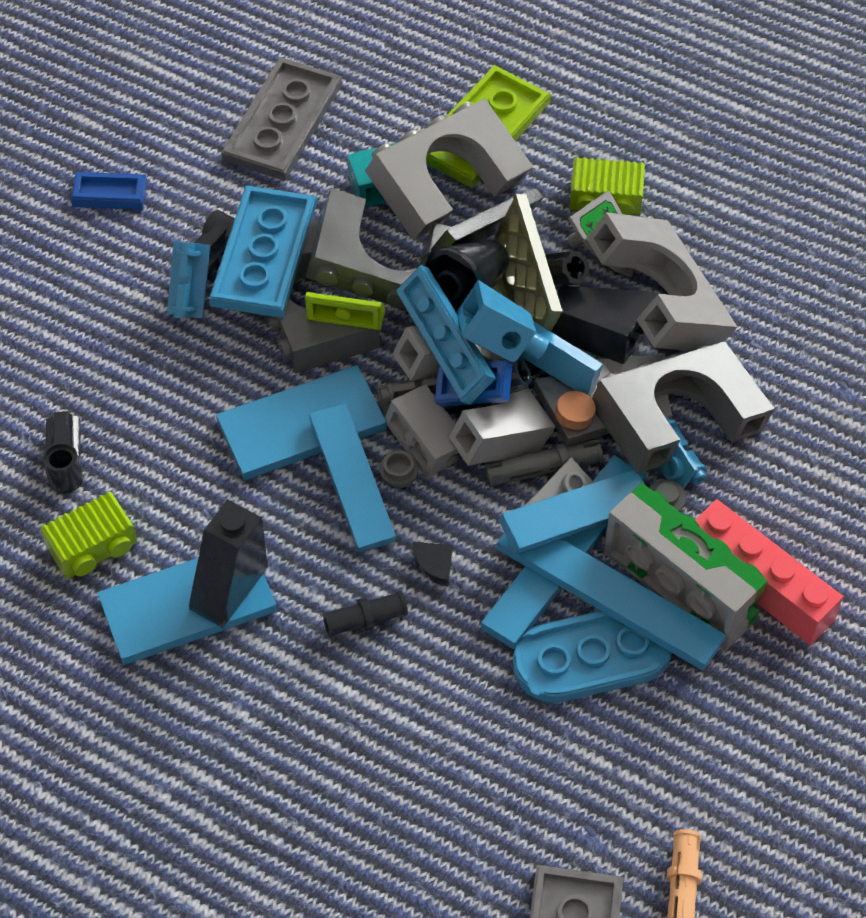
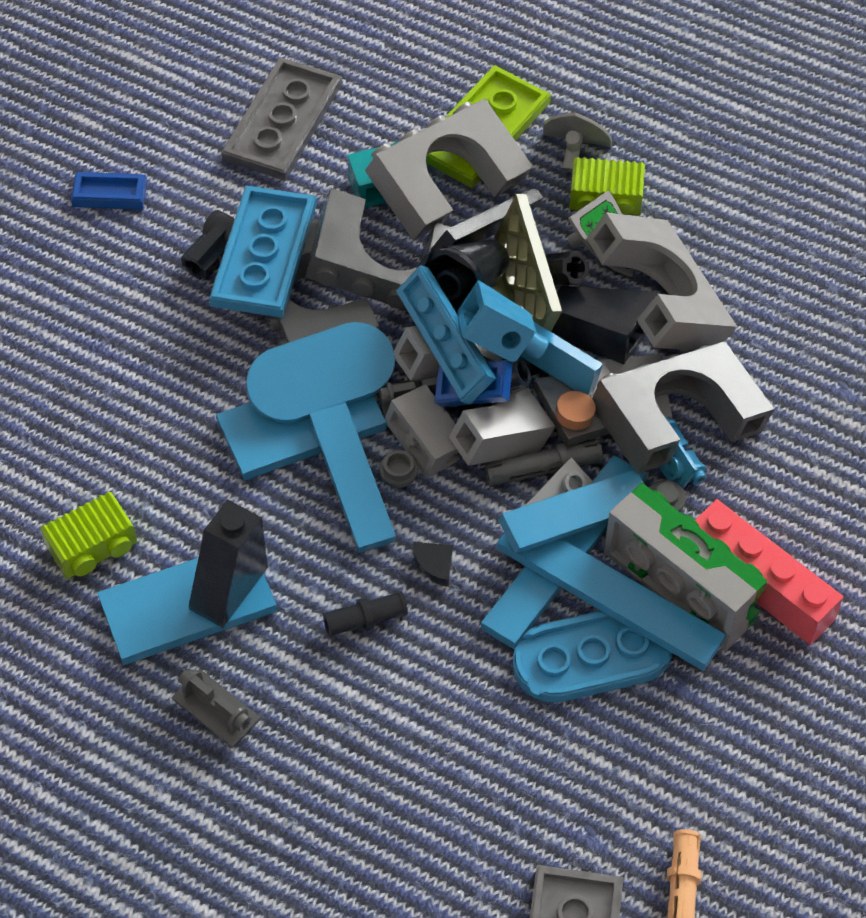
(63, 452): black piece -> none
(188, 279): dark azure hinge -> none
(214, 706): none -> dark grey hinge
(320, 372): none -> dark azure tile
(344, 311): lime slope -> none
(575, 130): none -> light grey shield

